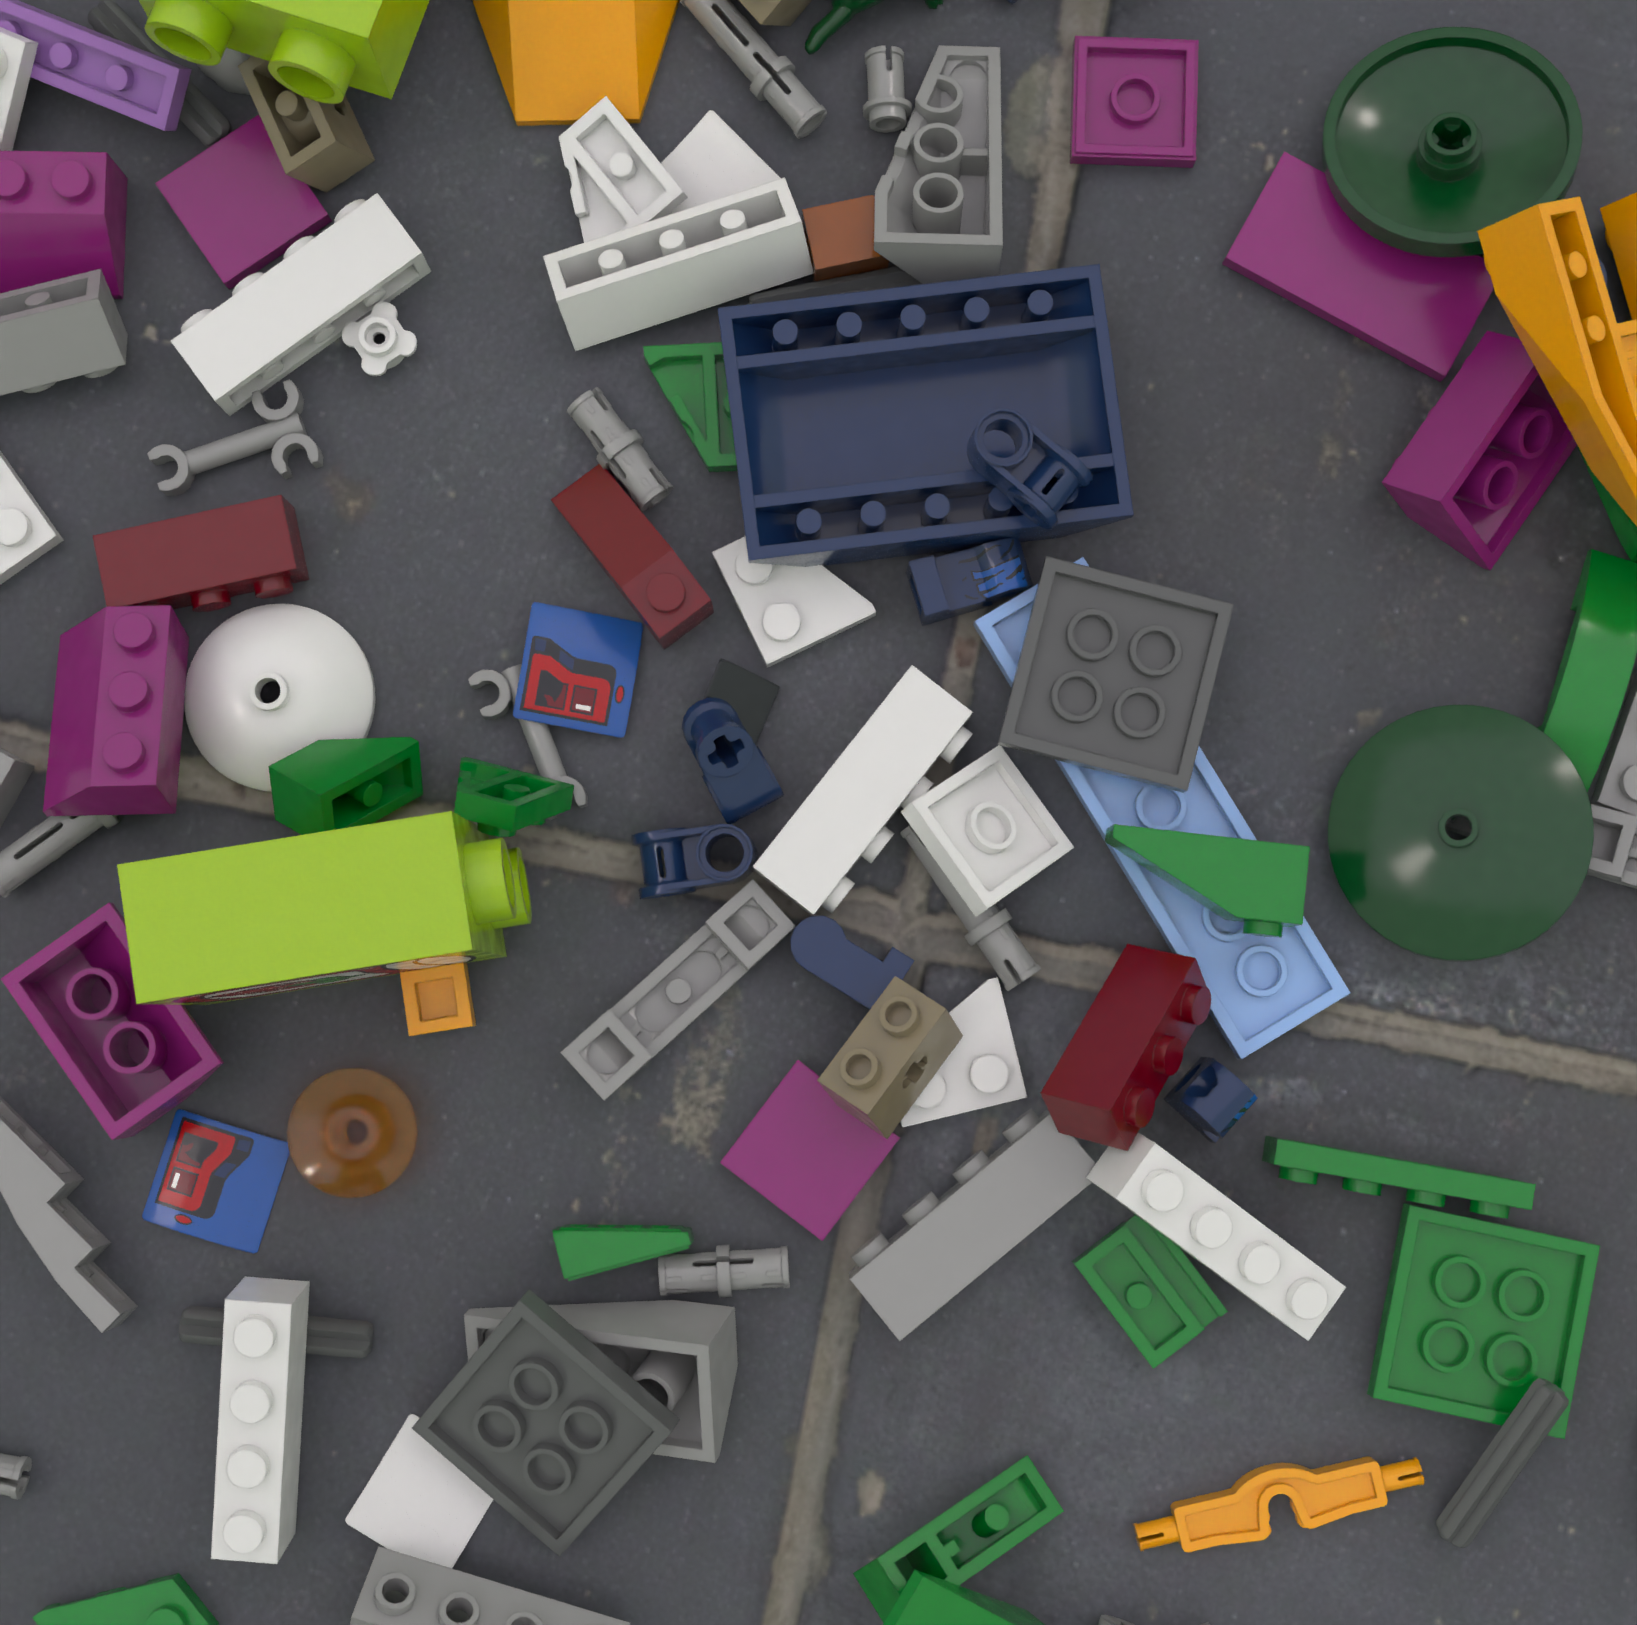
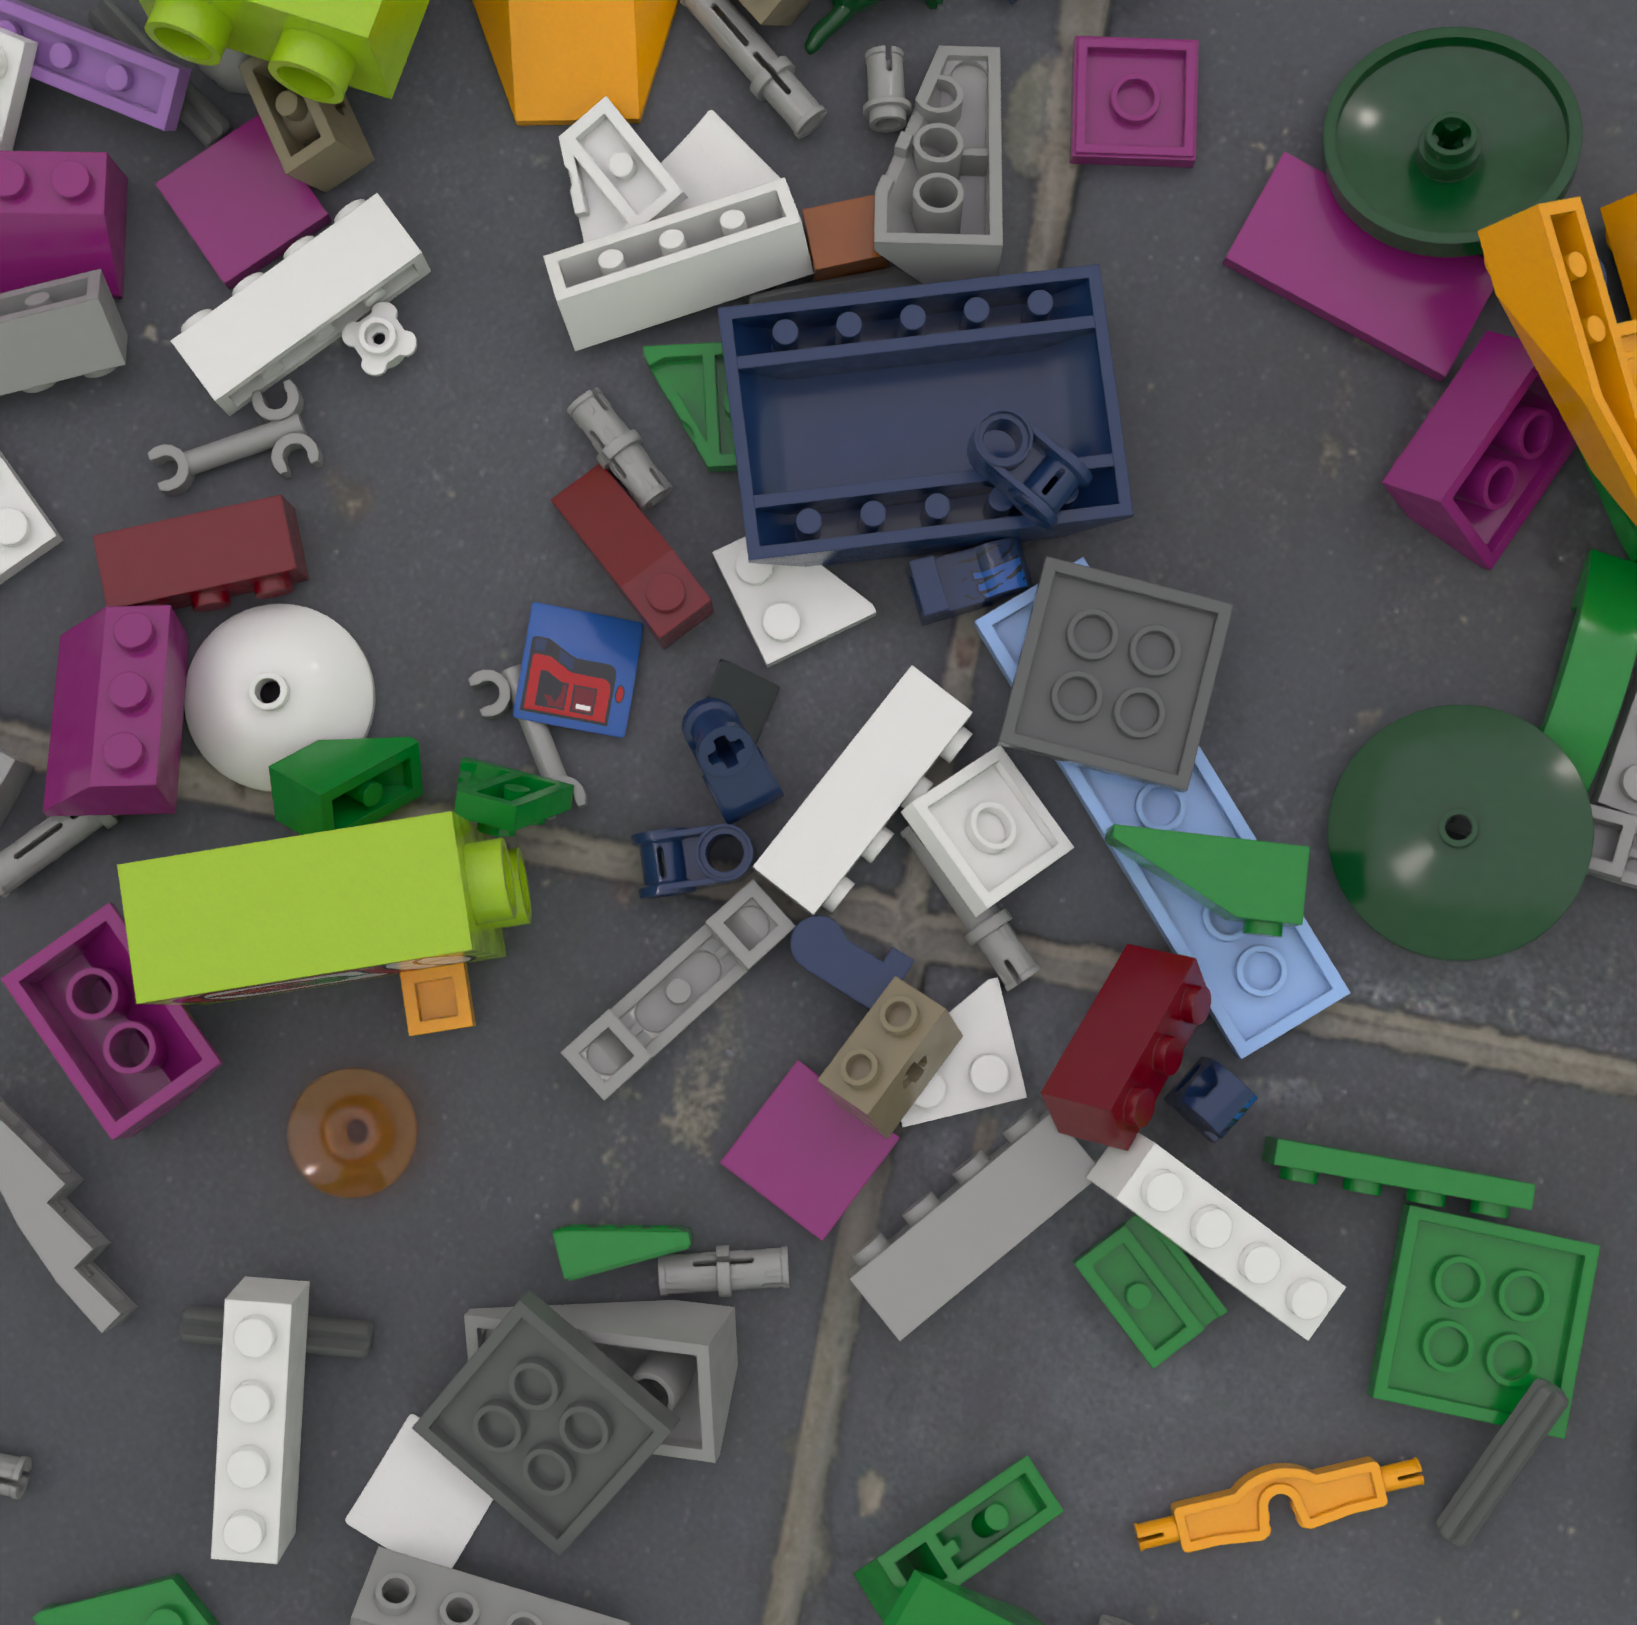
(216, 1181): sticker -> none

